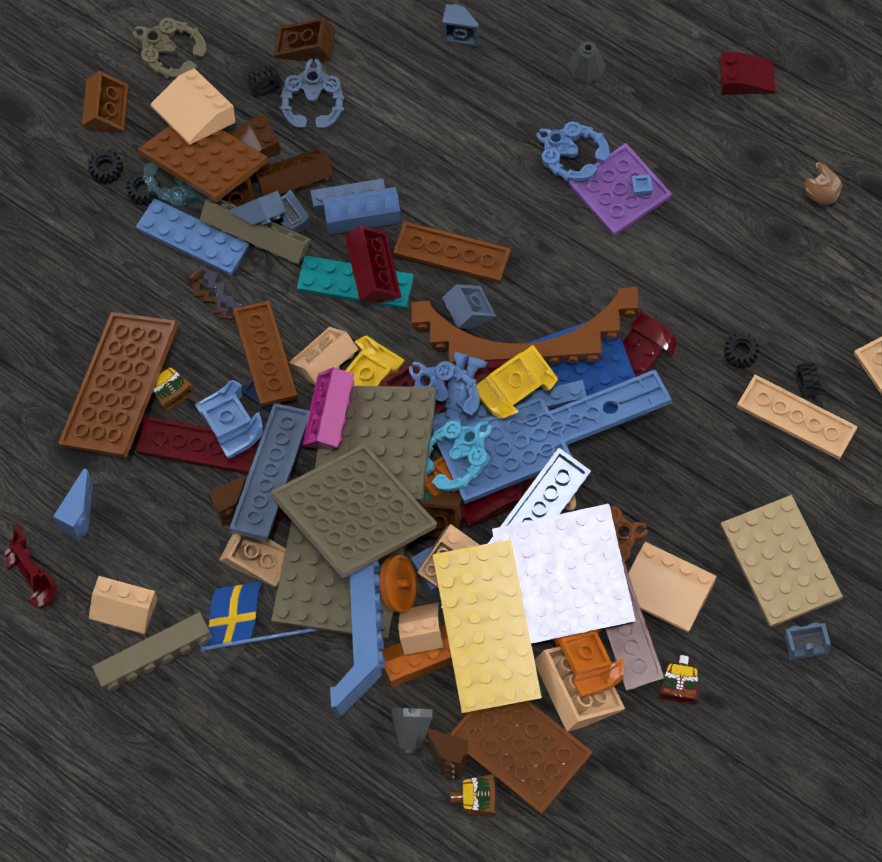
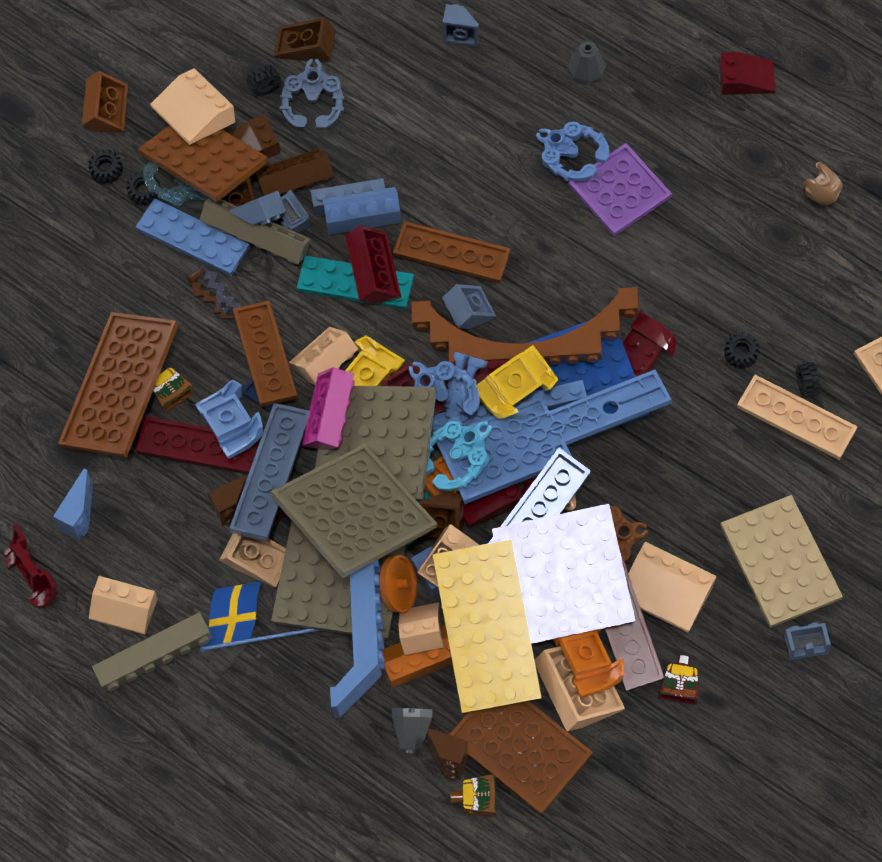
(162, 44): dark tan piece -> none
(642, 185): medium blue plate -> none

